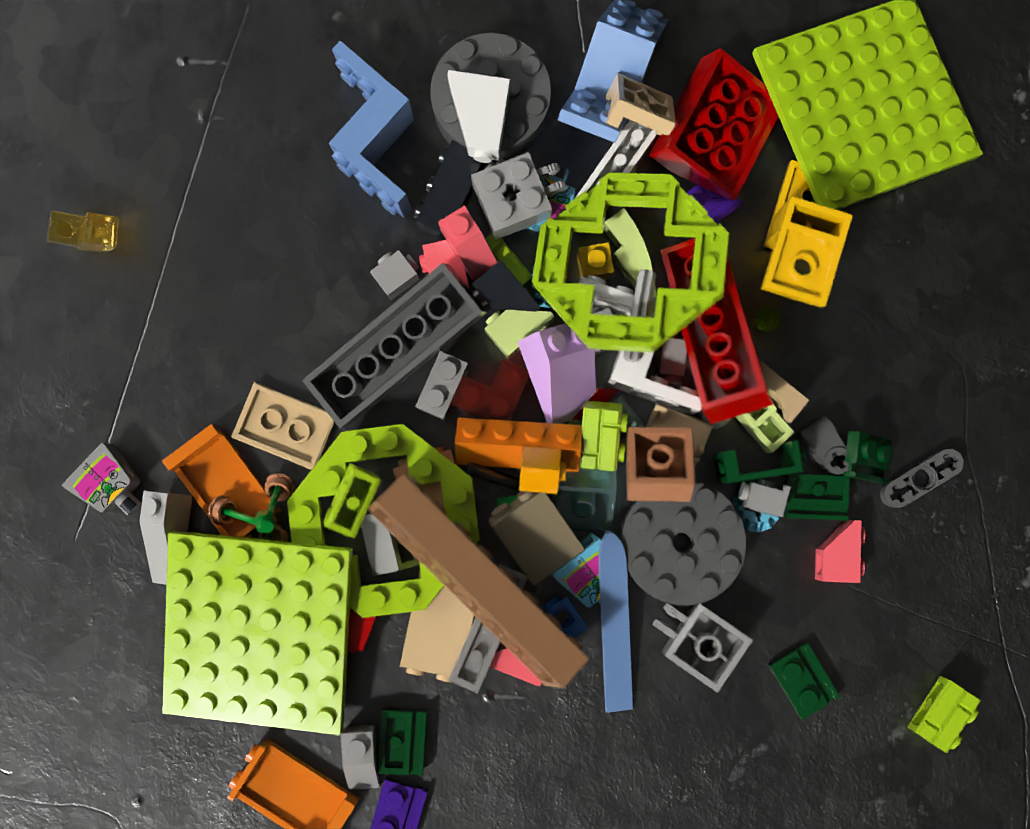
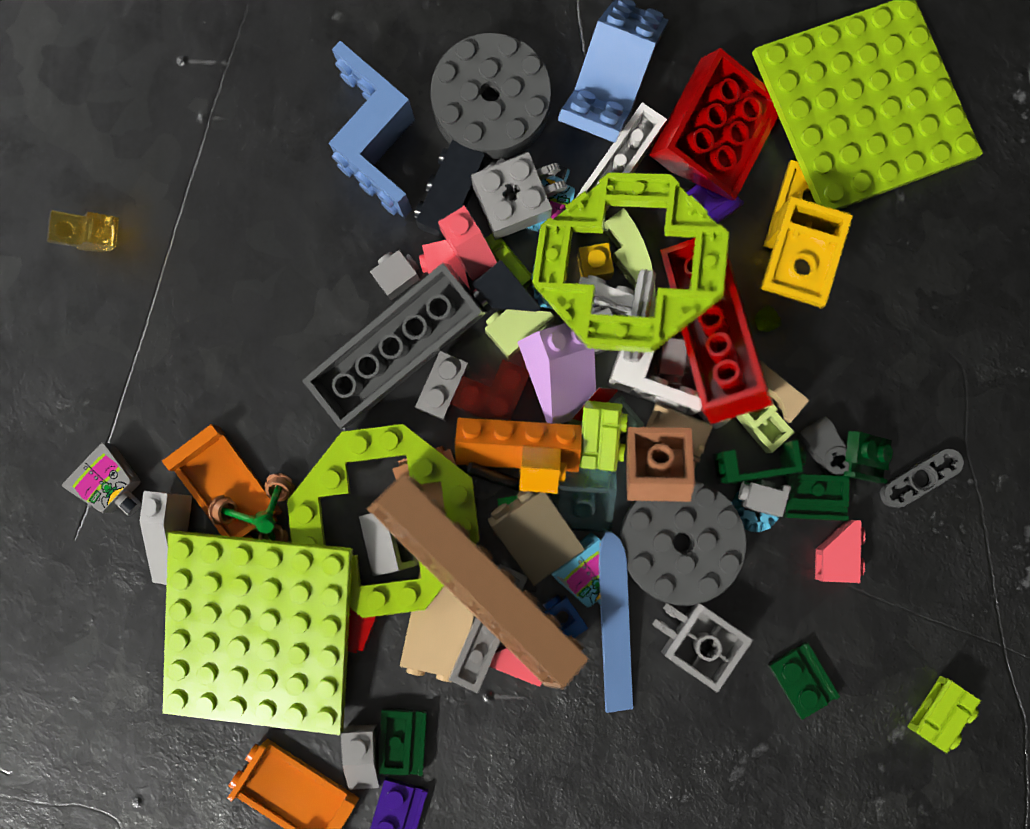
(284, 426): tan tile -> none
(352, 500): lime brick -> none
(481, 111): white slope -> none
(640, 104): tan piece -> none

